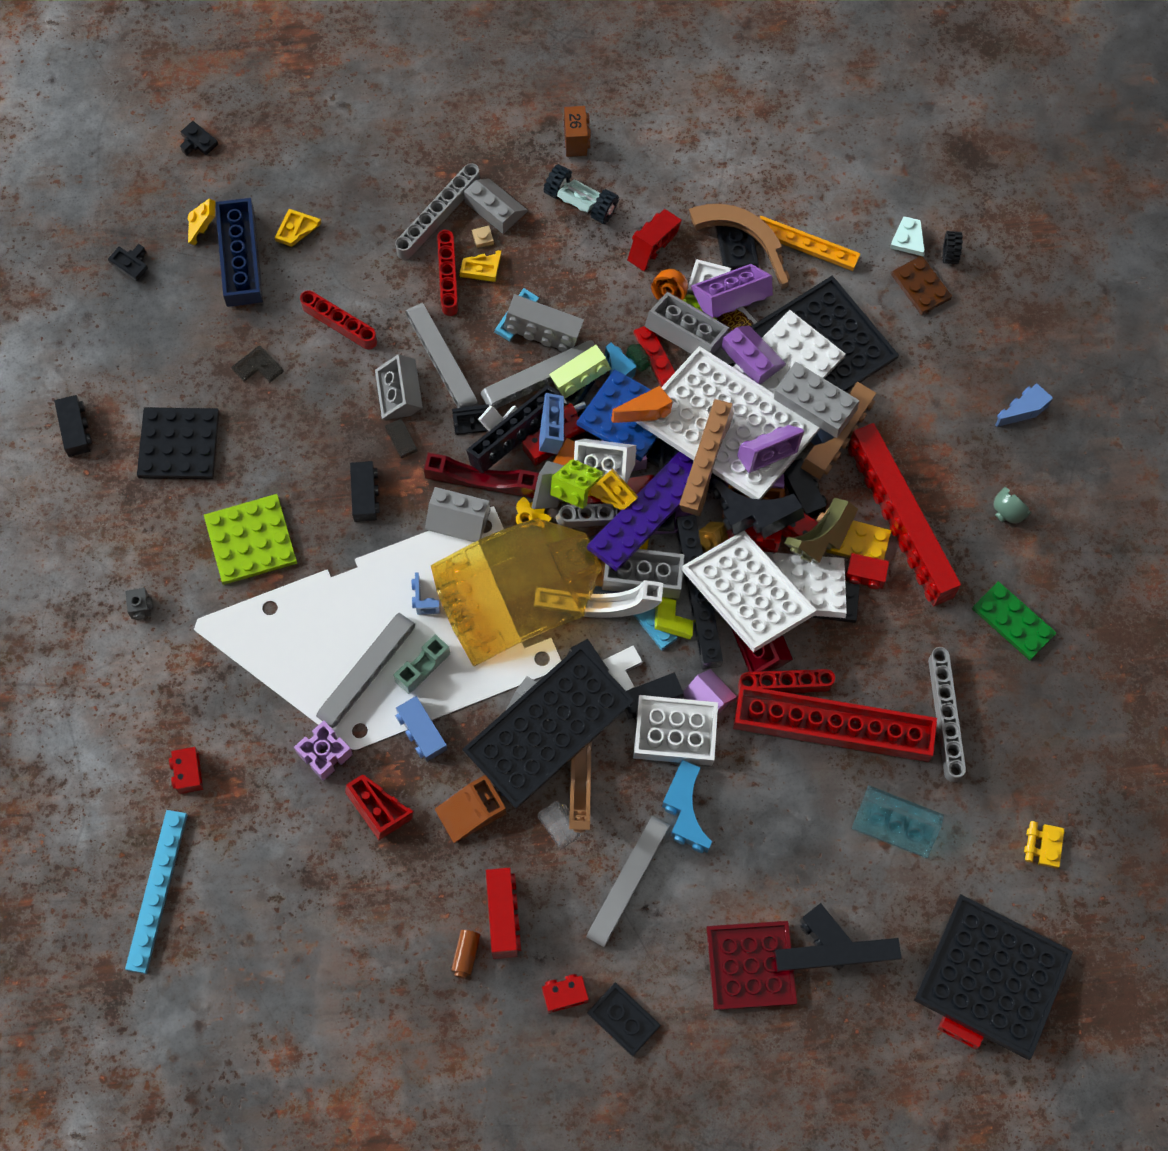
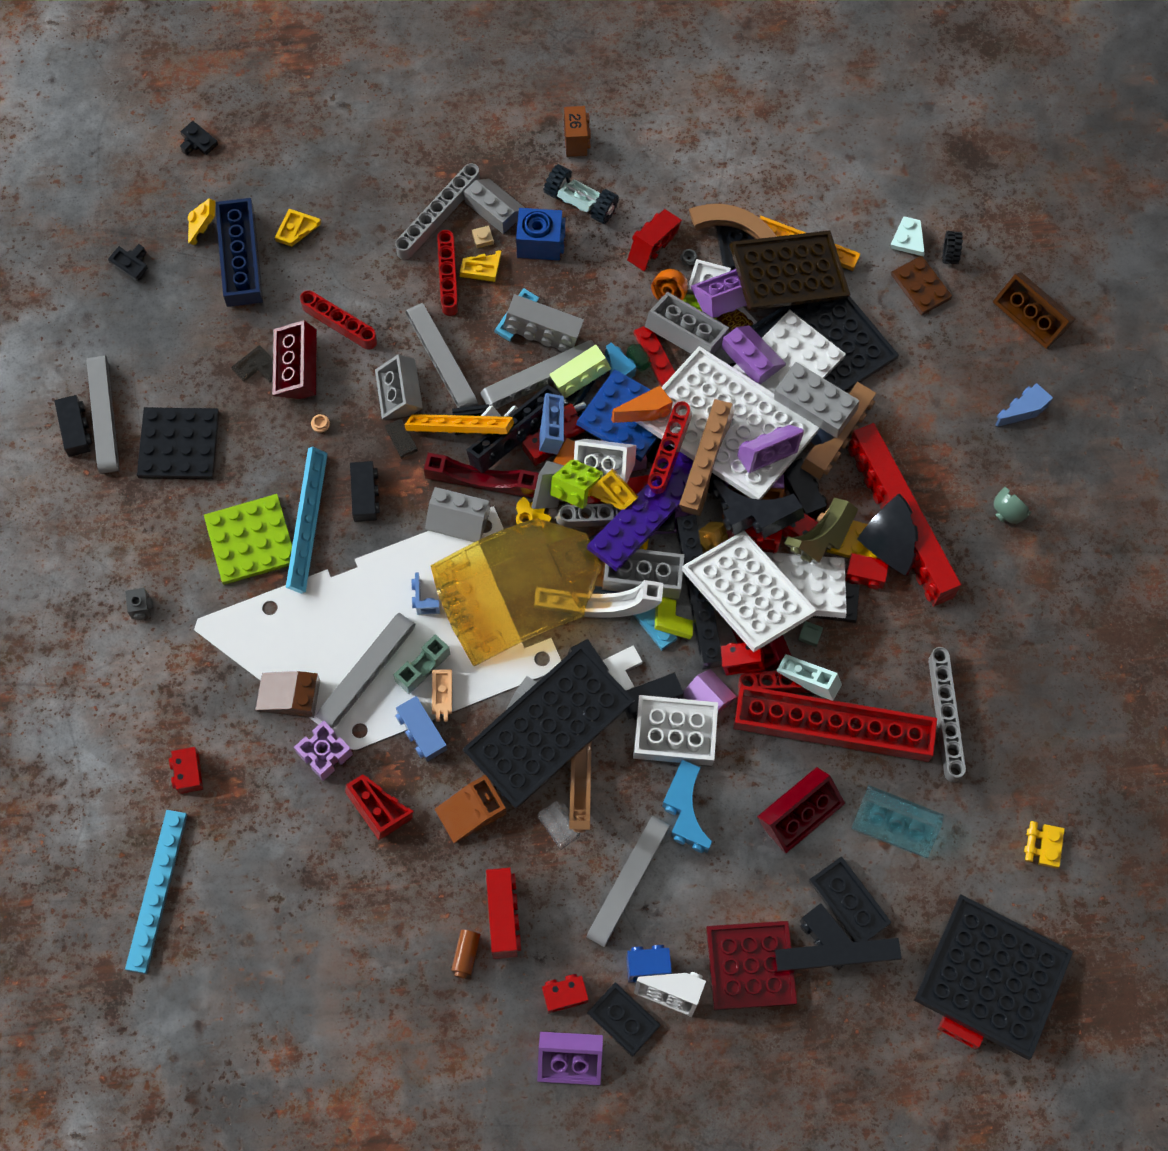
(102, 414): none -> light grey beam
(288, 693): none -> slope
(294, 361): none -> dark red slope
(306, 520): none -> medium azure plate
(320, 423): none -> light nougat plate
(442, 693): none -> light nougat hinge
(459, 424): none -> light orange plate
(540, 234): none -> blue brick
(570, 1058): none -> medium lavender slope
(648, 962): none -> blue brick
(670, 456): none -> red beam
(674, 991): none -> white slope
(688, 253): none -> dark grey plate
(741, 659): none -> red brick
(789, 270): none -> dark brown plate
(801, 809): none -> dark red slope
(810, 633): none -> sand green plate
(810, 676): none -> light aqua slope
(849, 901): none -> black plate
(892, 535): none -> black brick
(1014, 620): green plate -> none
(1033, 310): none -> reddish brown slope

